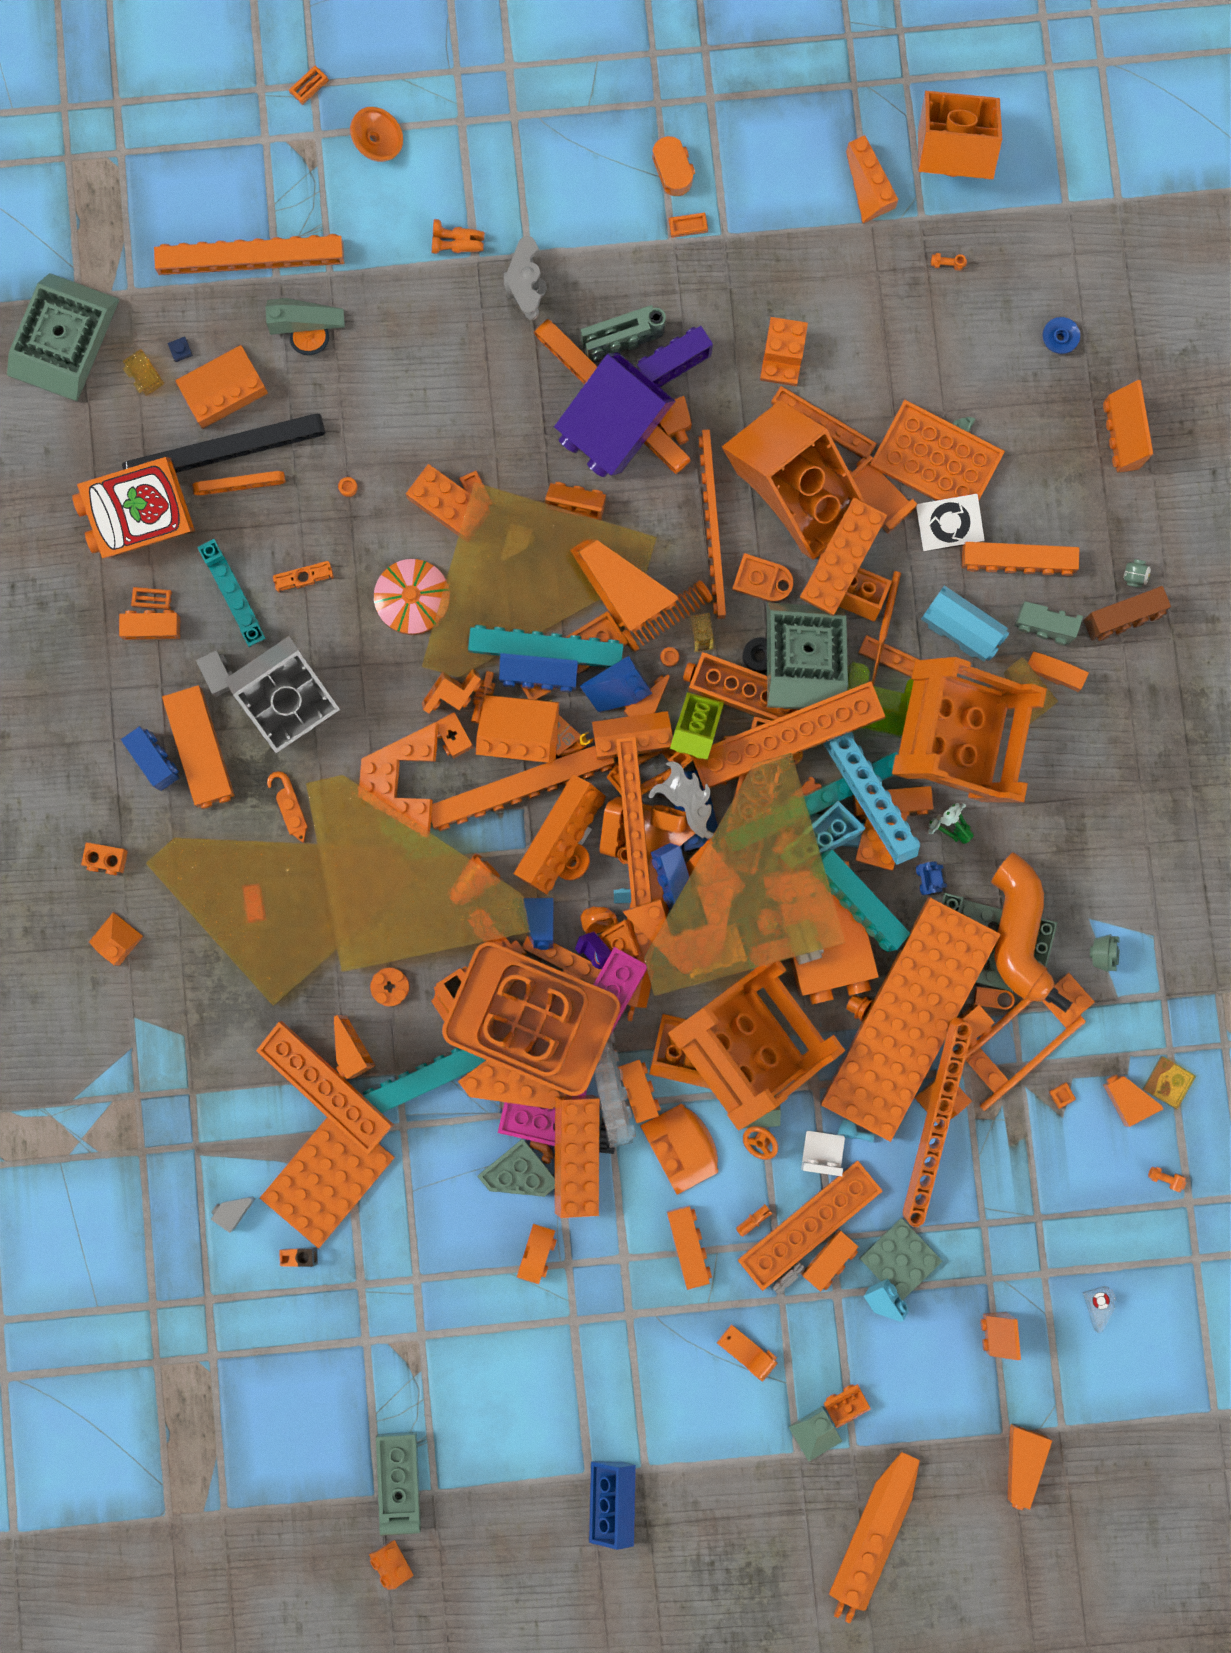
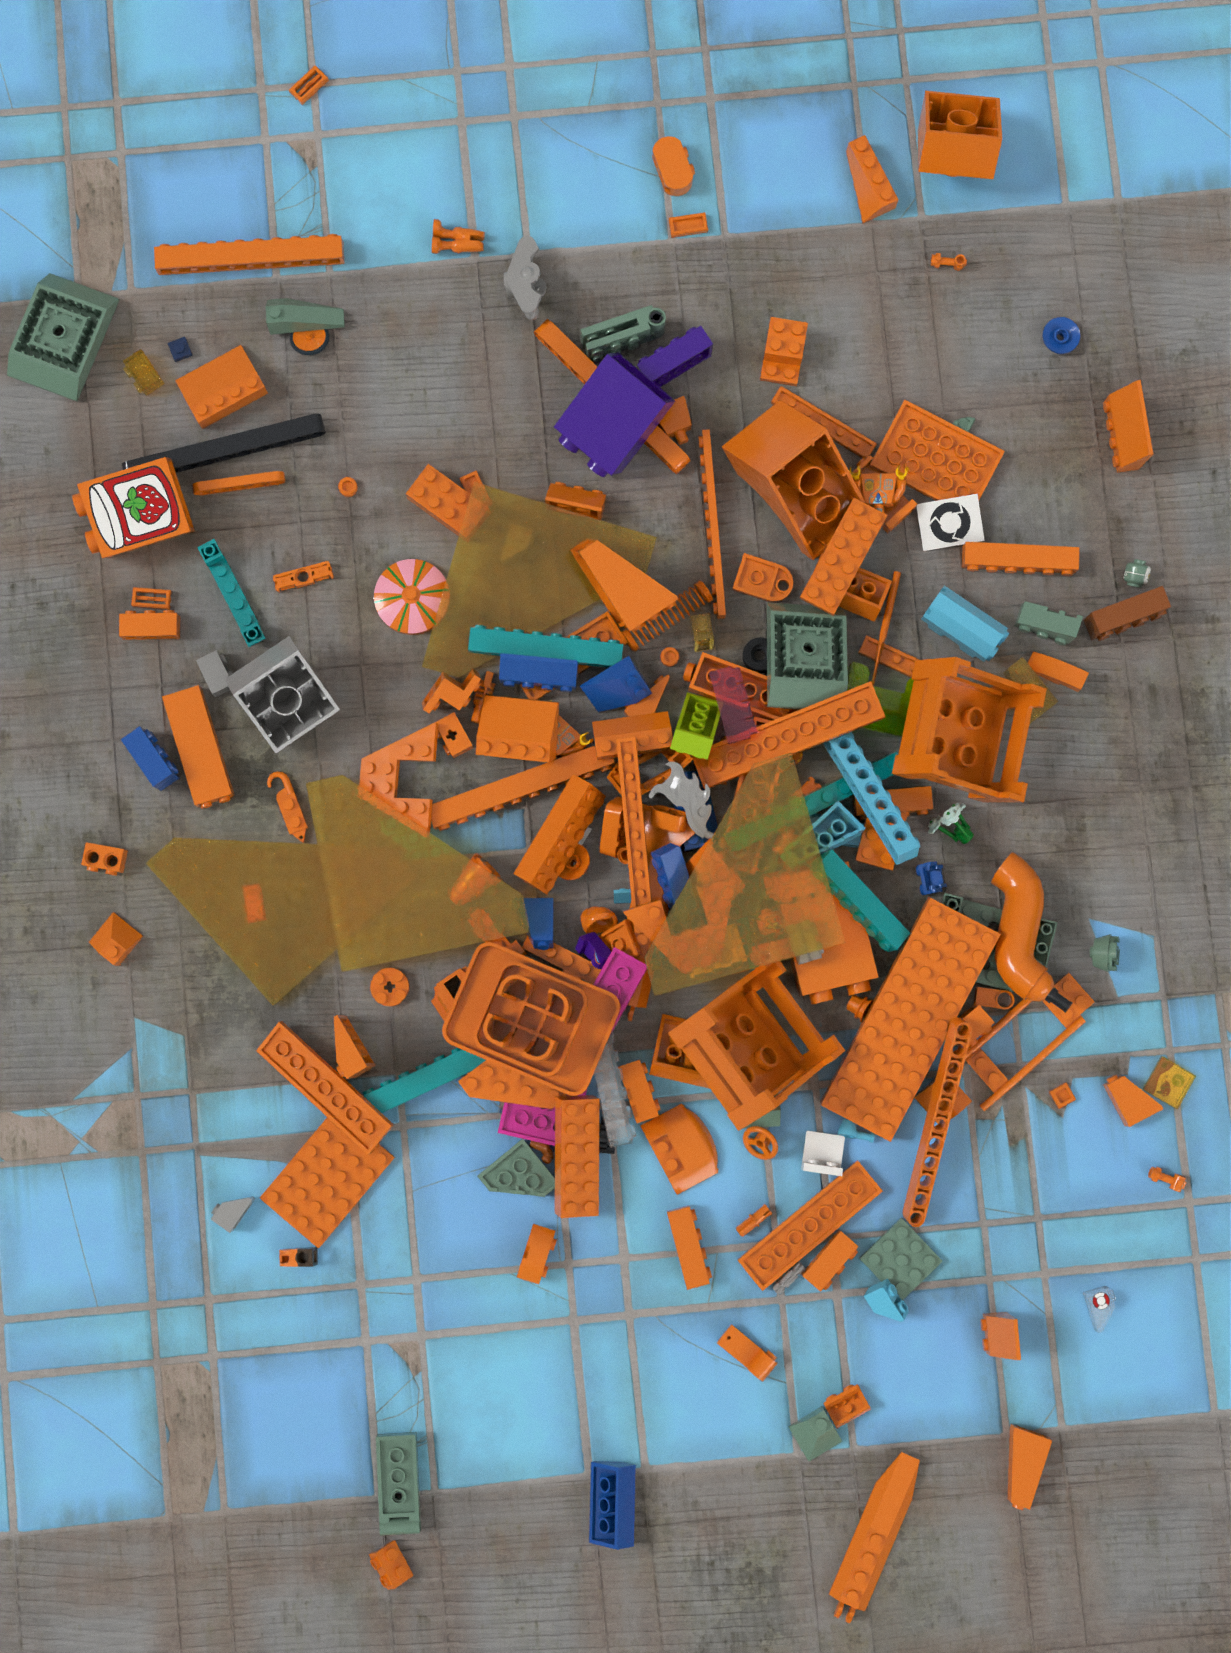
(382, 128): orange dish -> none
(730, 706): none -> clear pink windscreen
(881, 489): none -> orange torso

